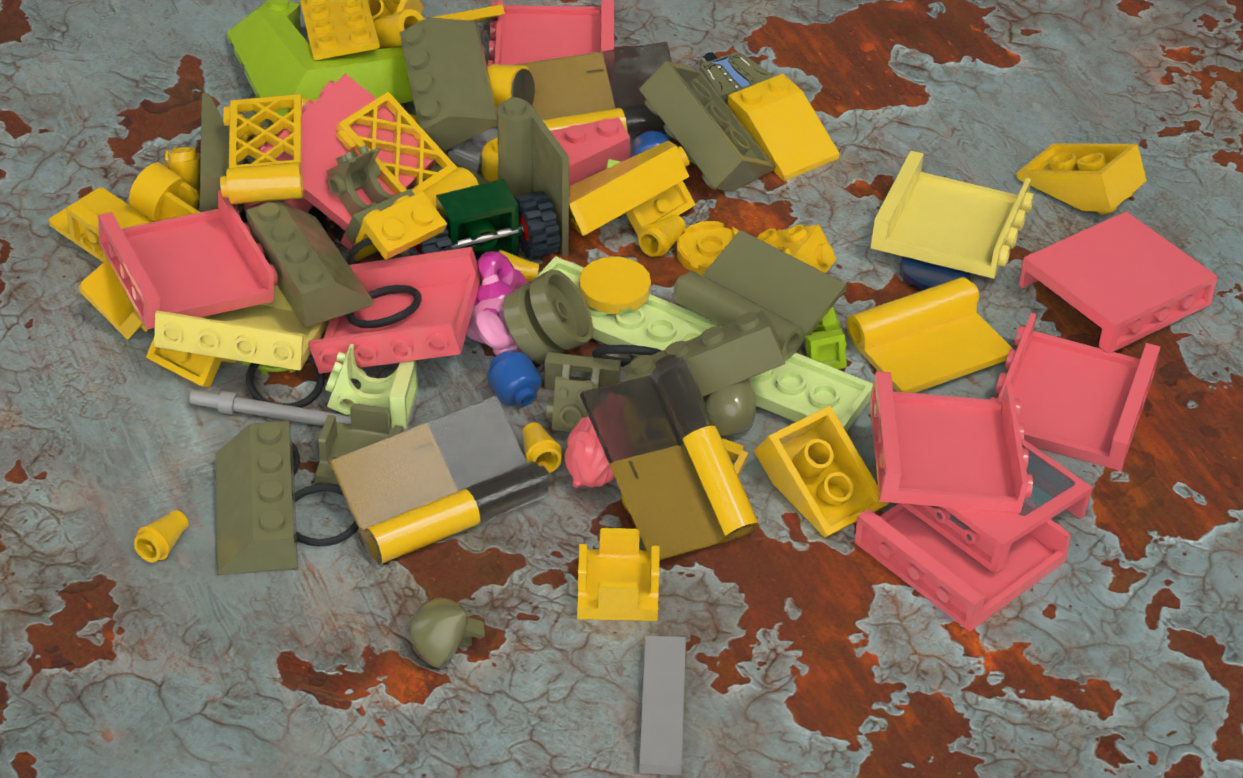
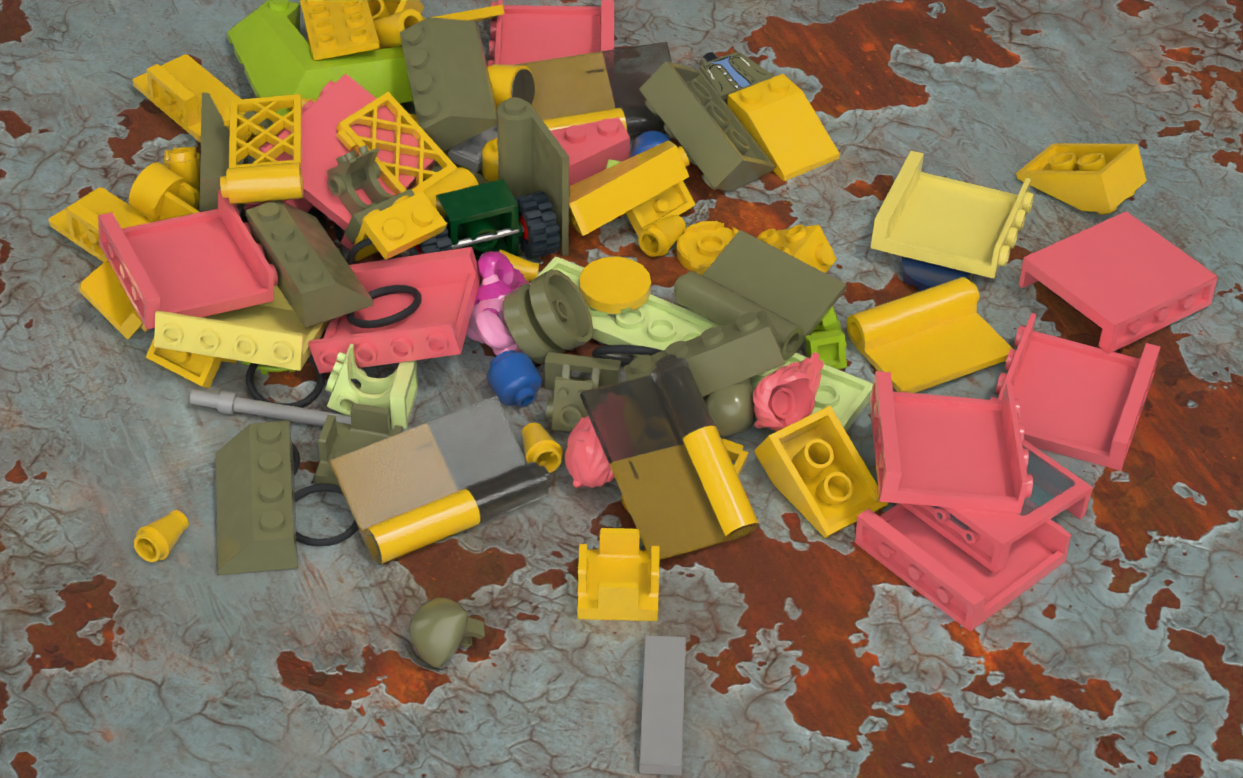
(179, 89): none -> yellow bracket
(787, 394): none -> coral hair

